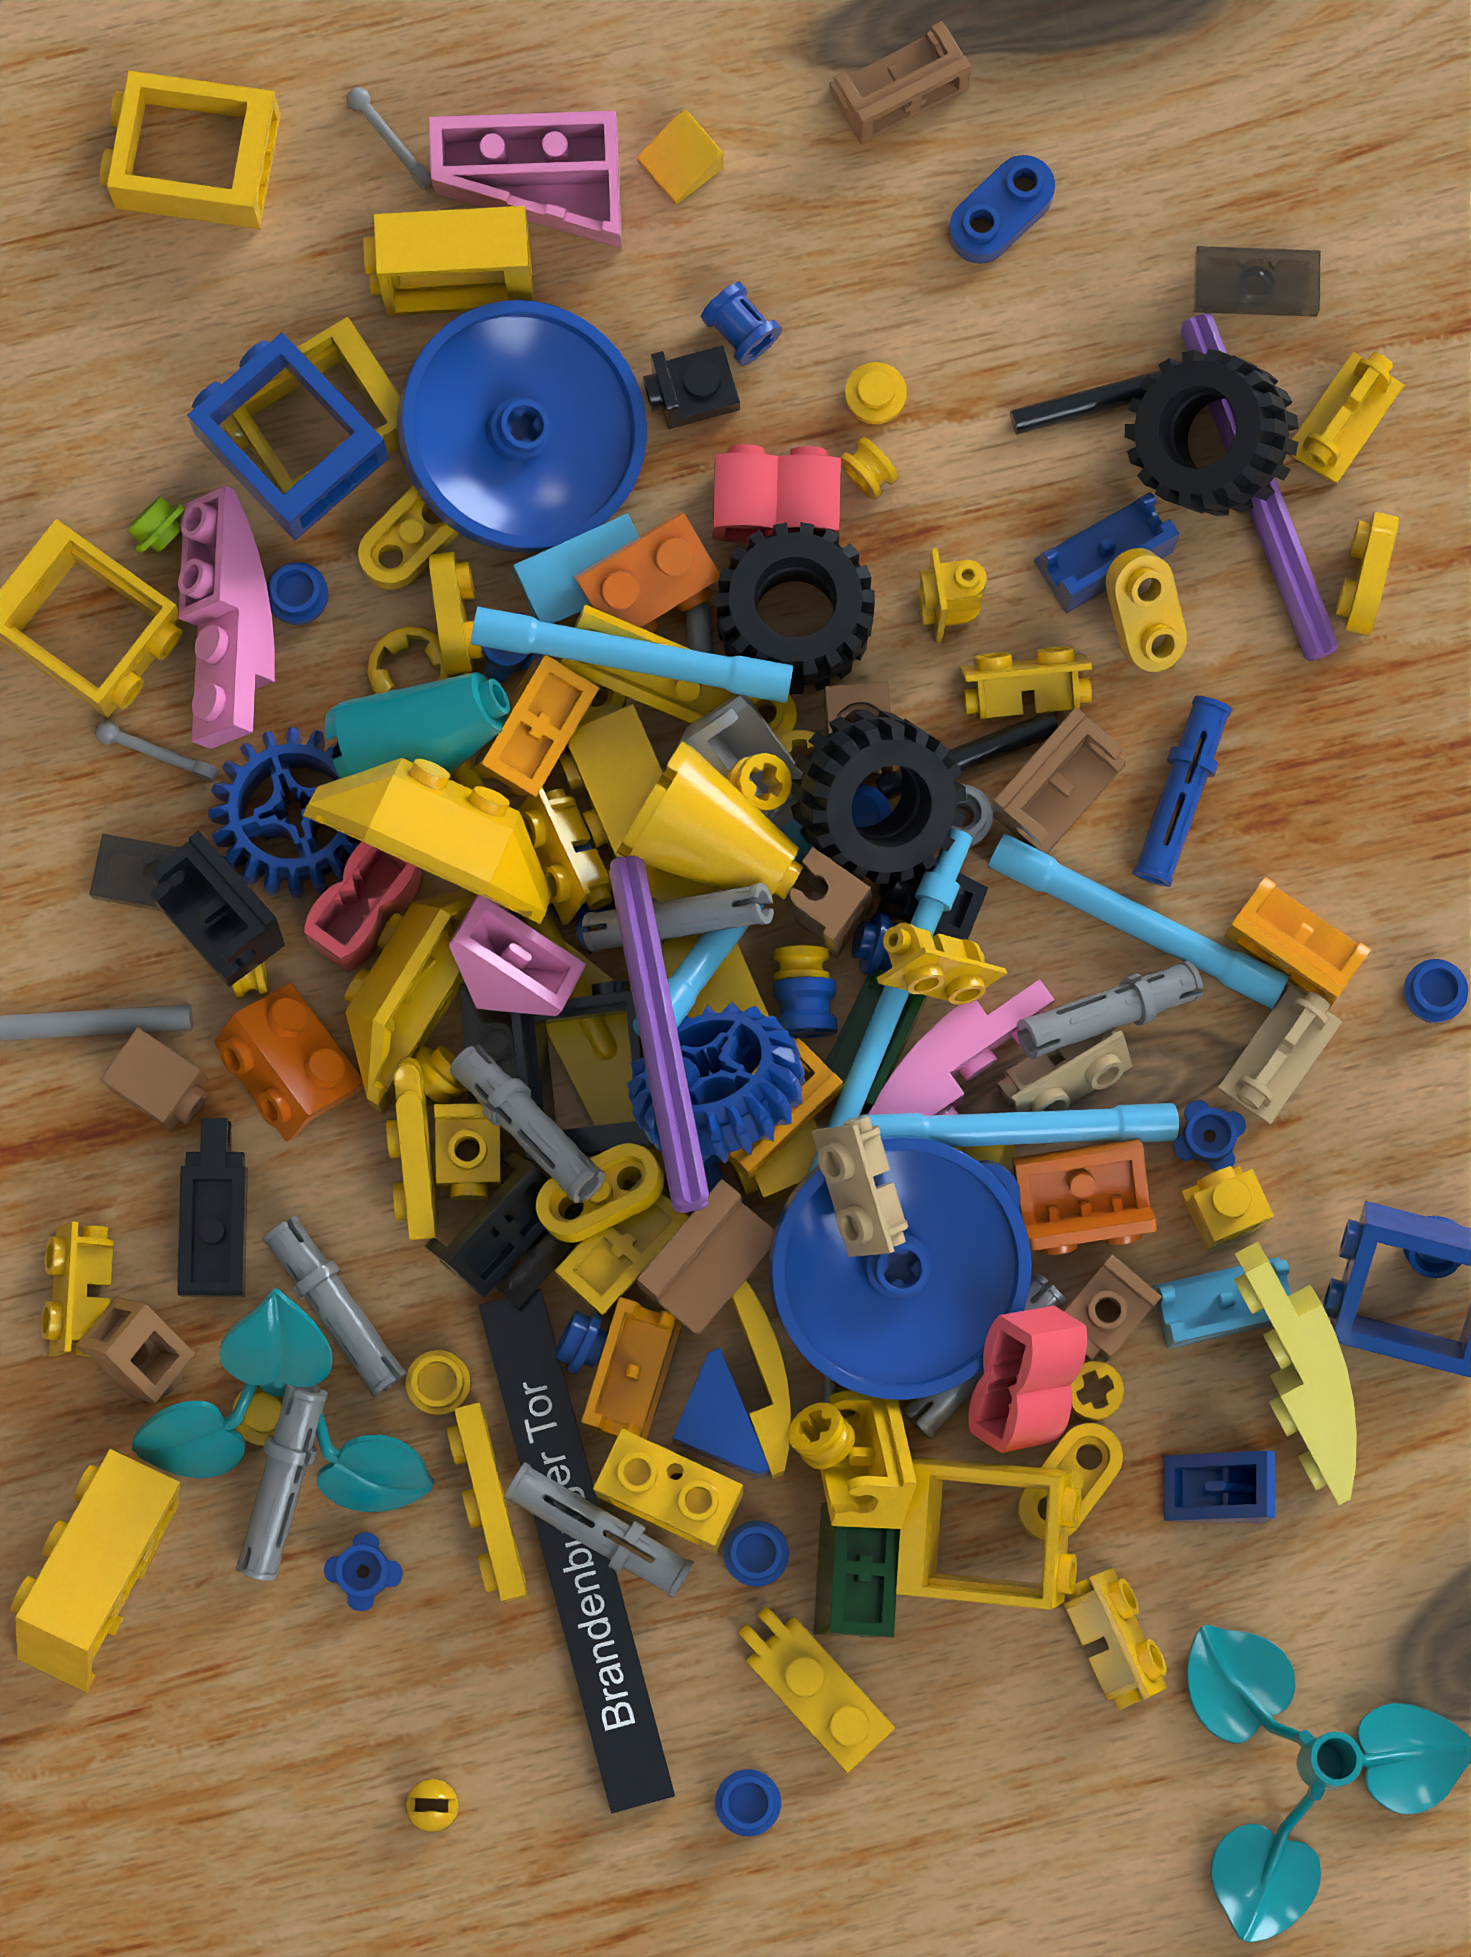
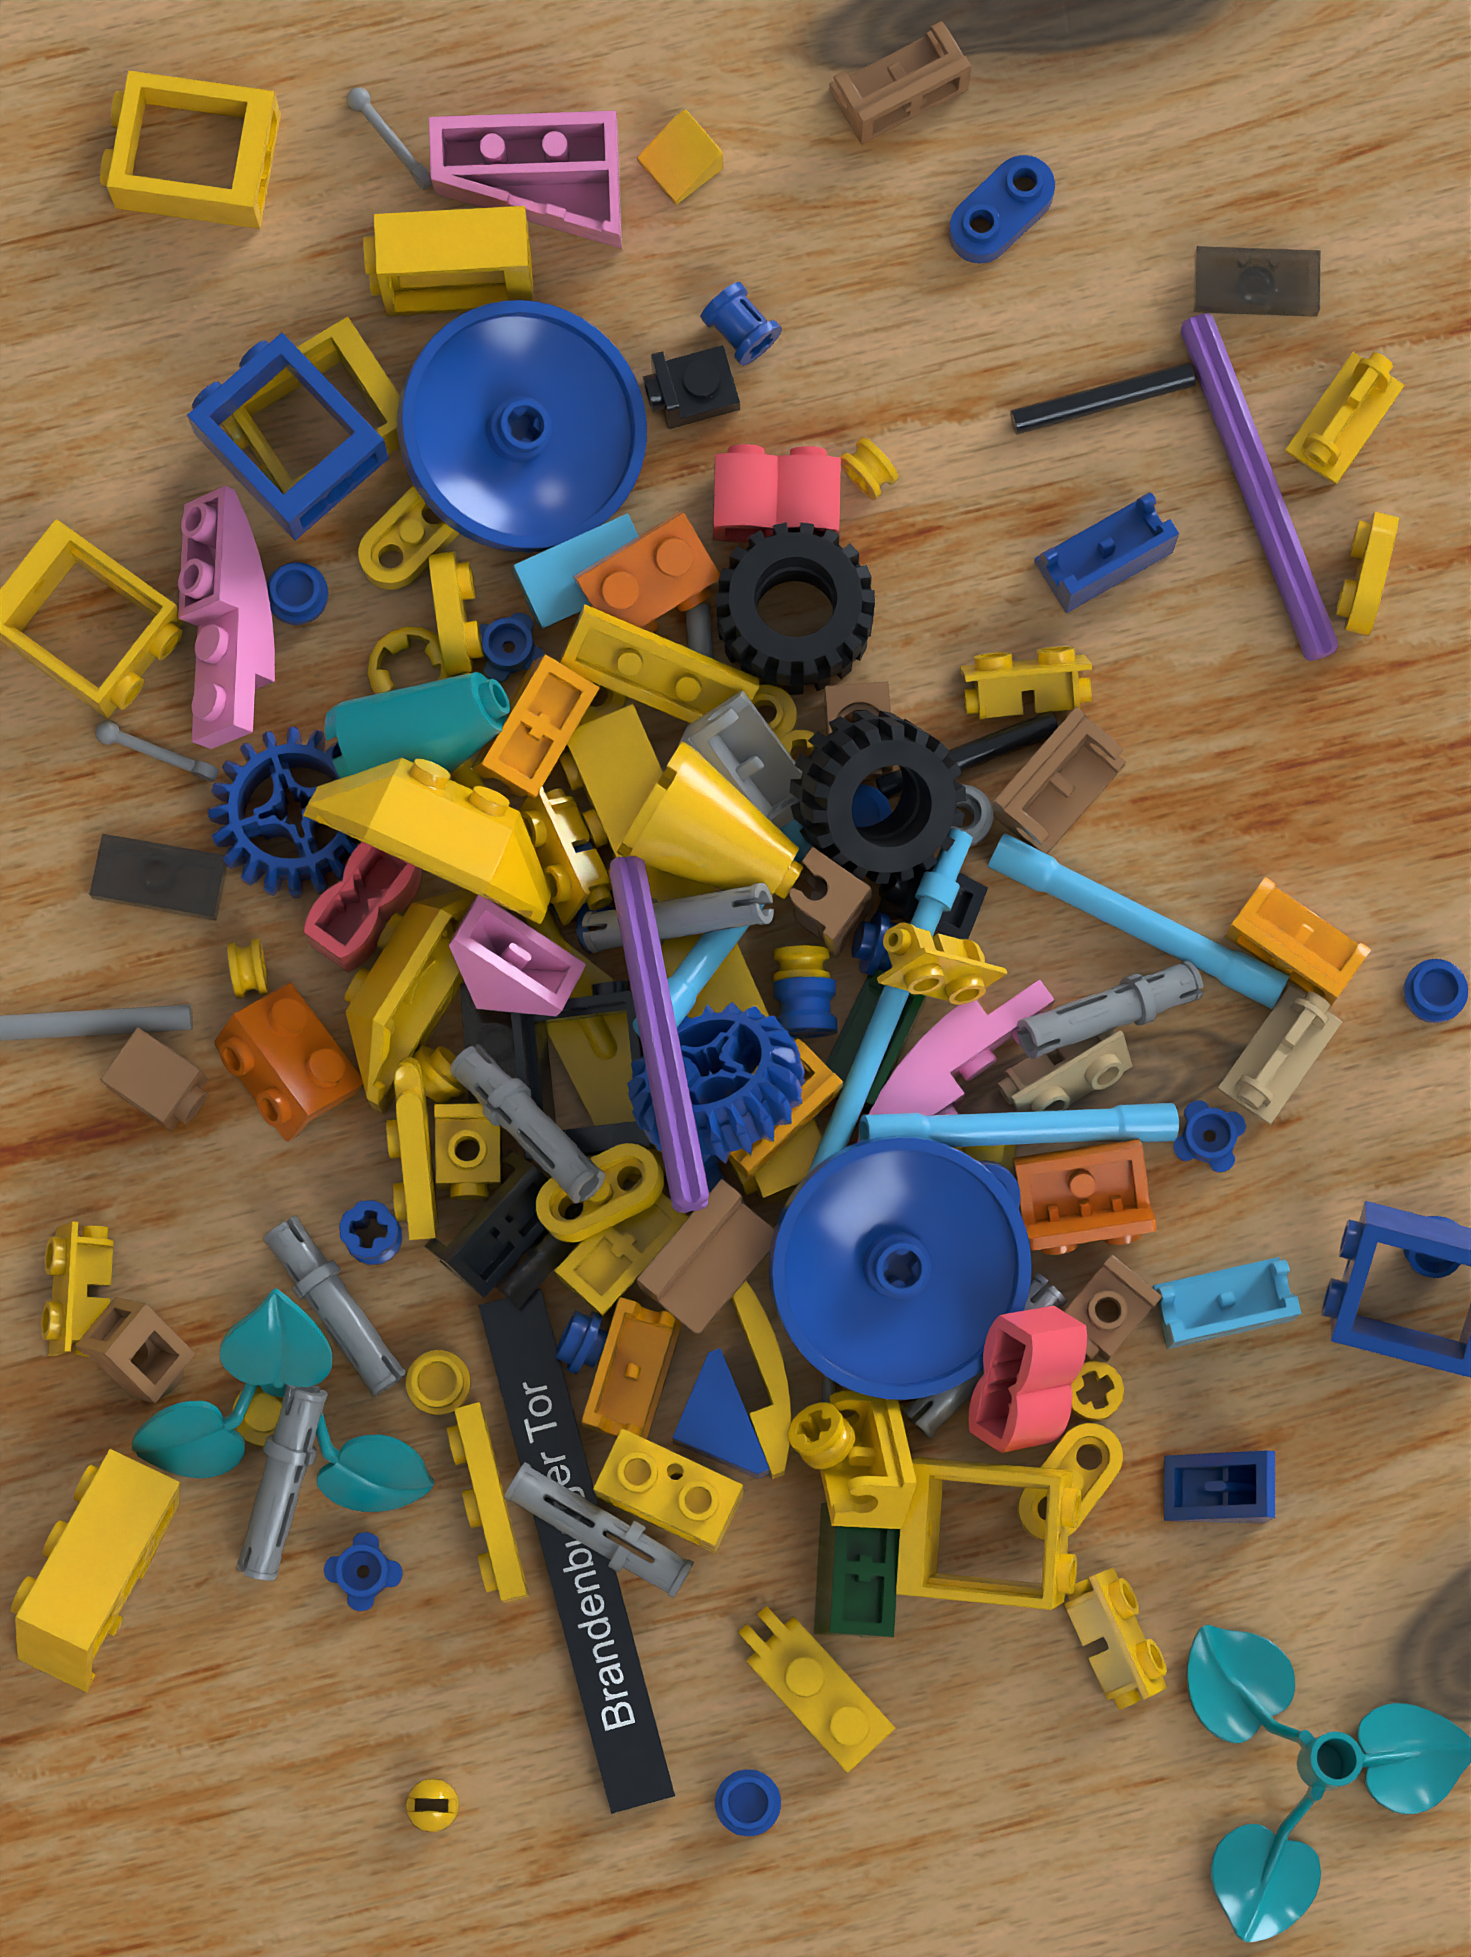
(156, 525): lime plate -> none
(213, 1216): black hinge -> none
(215, 909): black hinge -> none
(359, 1217): none -> blue bush
(528, 635): medium azure piece -> none
(756, 1553): blue plate -> none
(774, 775): yellow bush -> none
(866, 1215): tan hinge -> none
(875, 393): yellow plate -> none
(950, 593): yellow hinge -> none
(1146, 615): yellow plate -> none
(1165, 421): black tyre -> none
(1204, 722): blue pin -> none
(1227, 1206): yellow brick -> none
(1312, 1376): light yellow slope -> none

